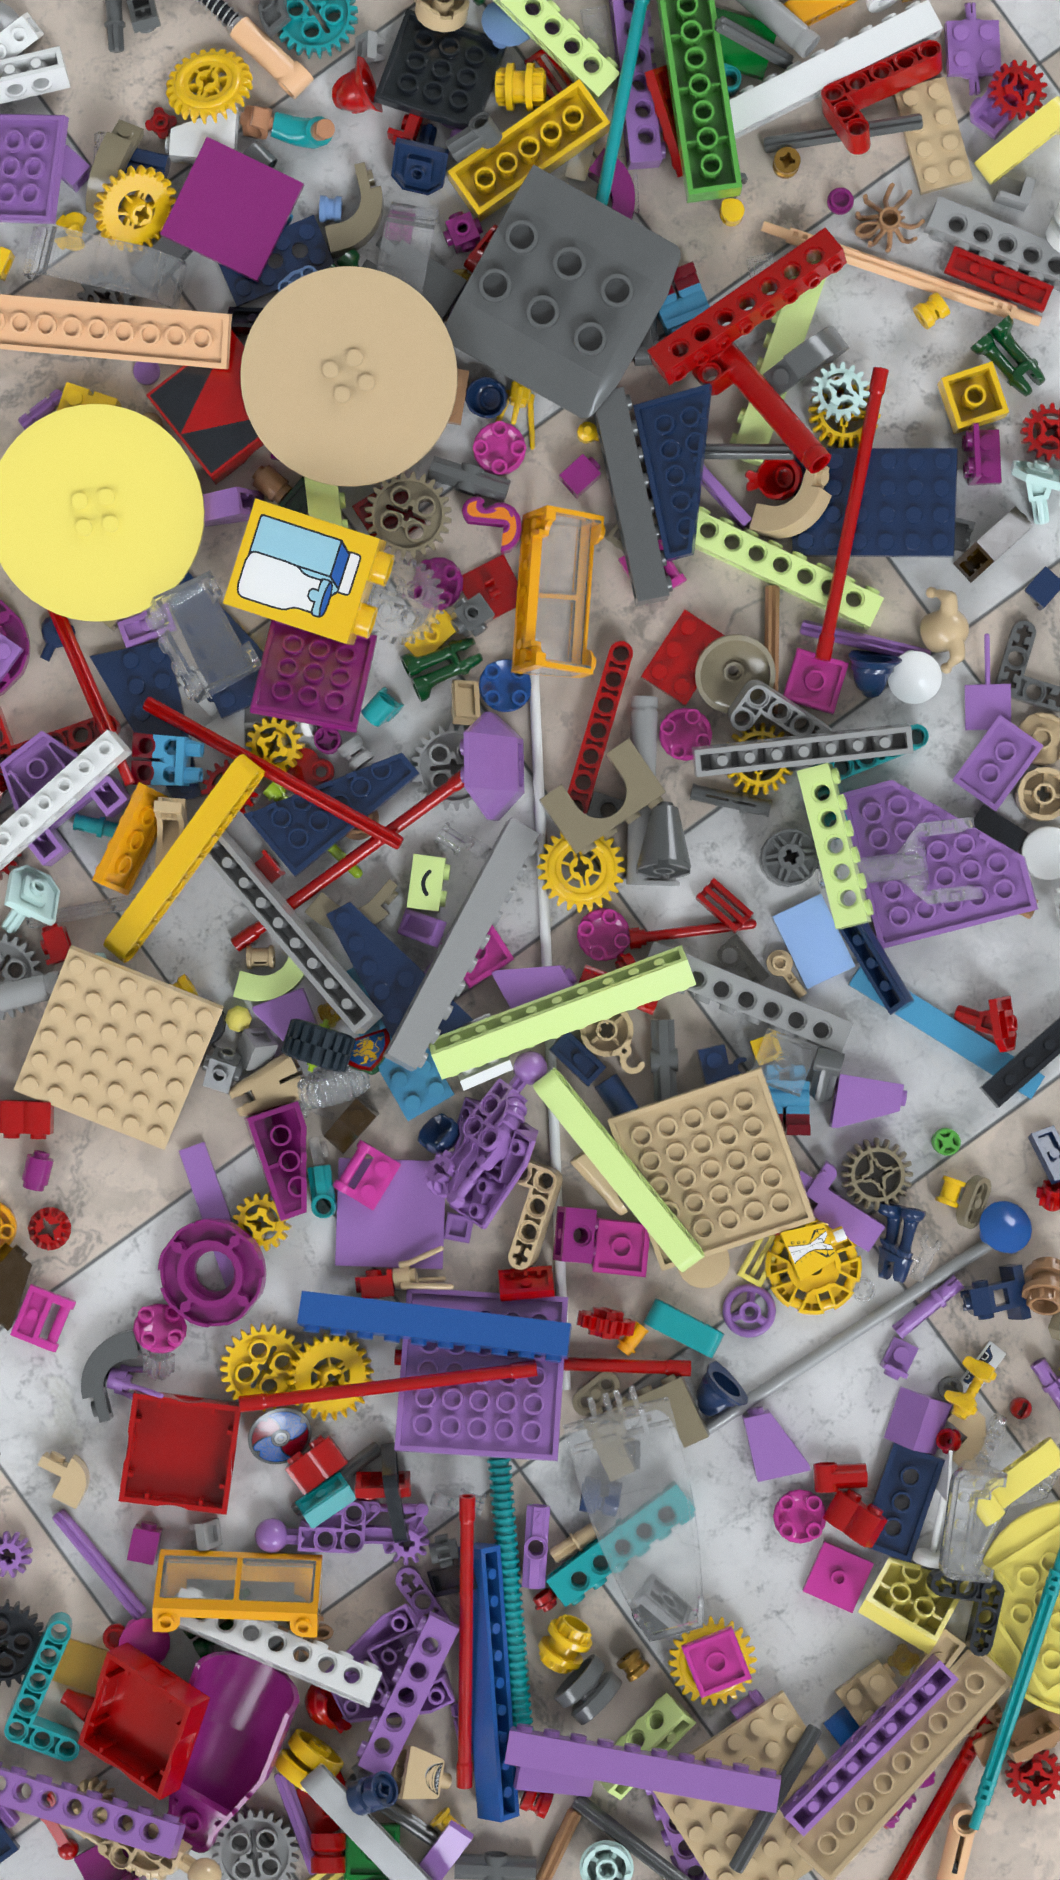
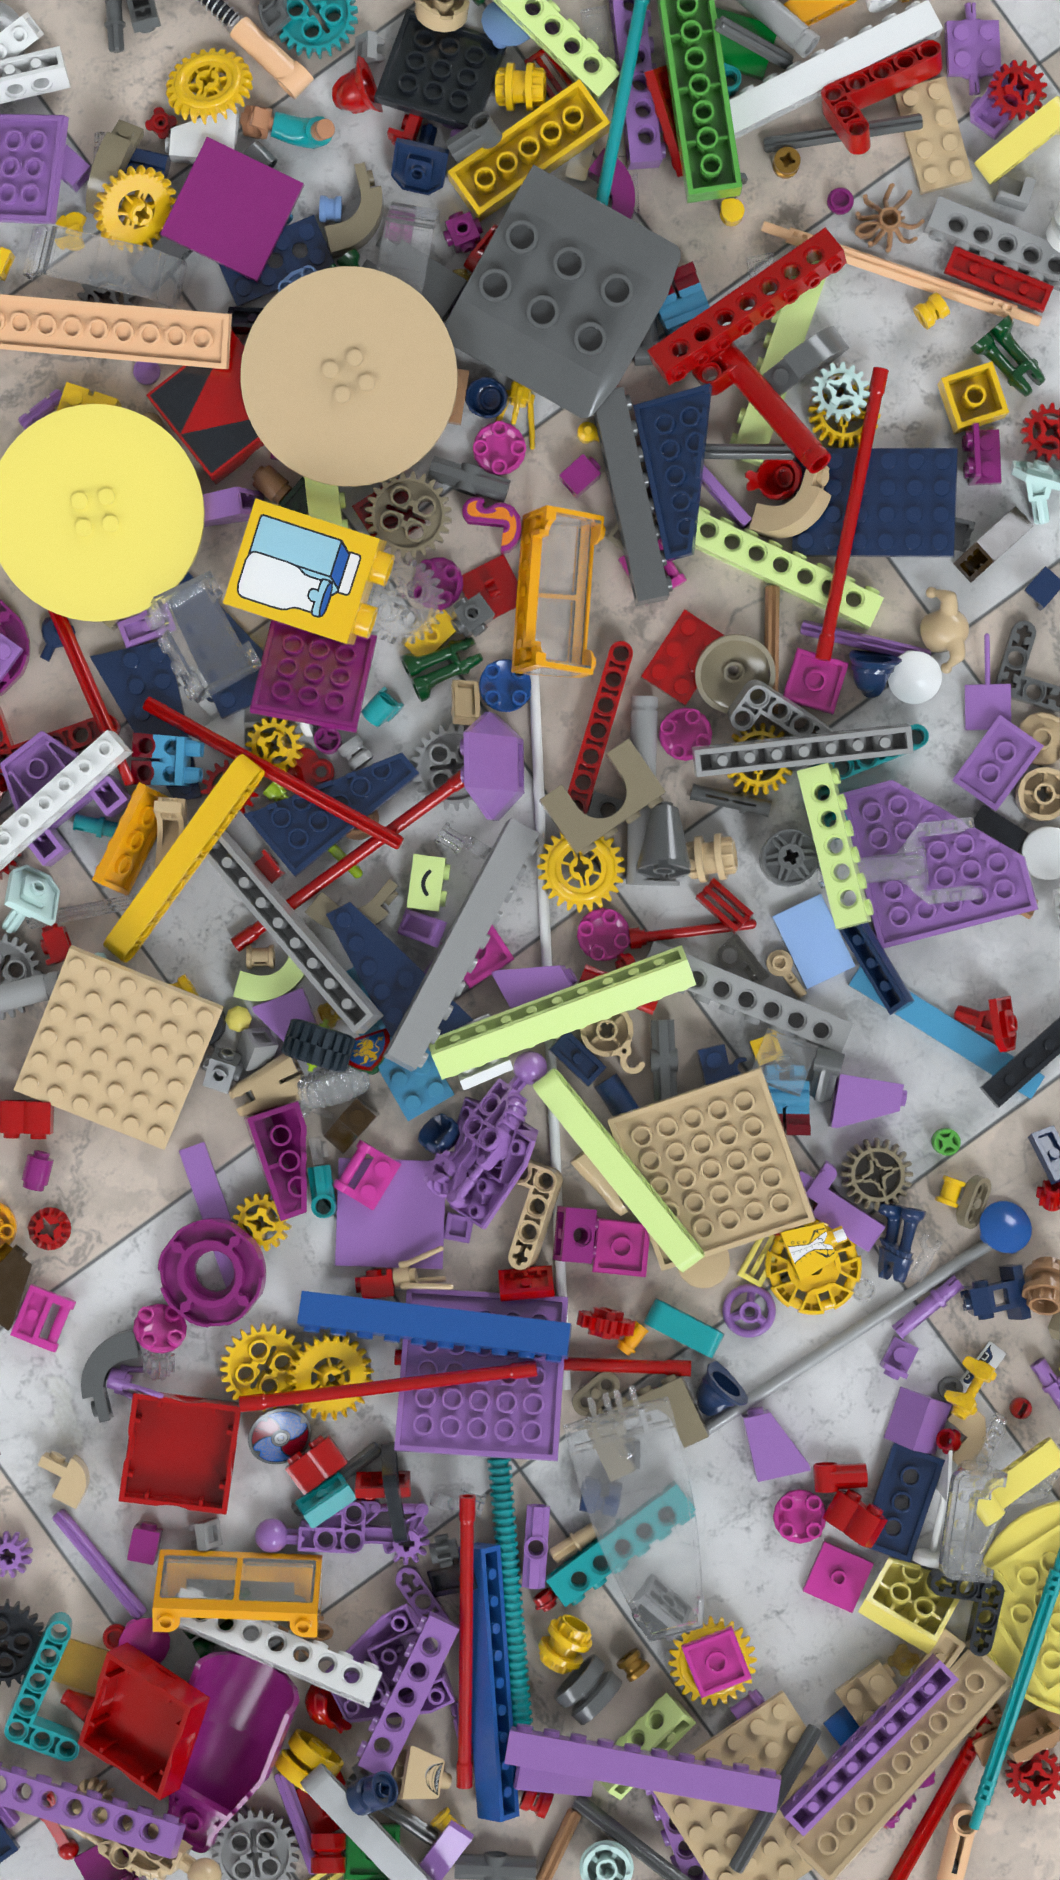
(712, 857): none -> tan piece

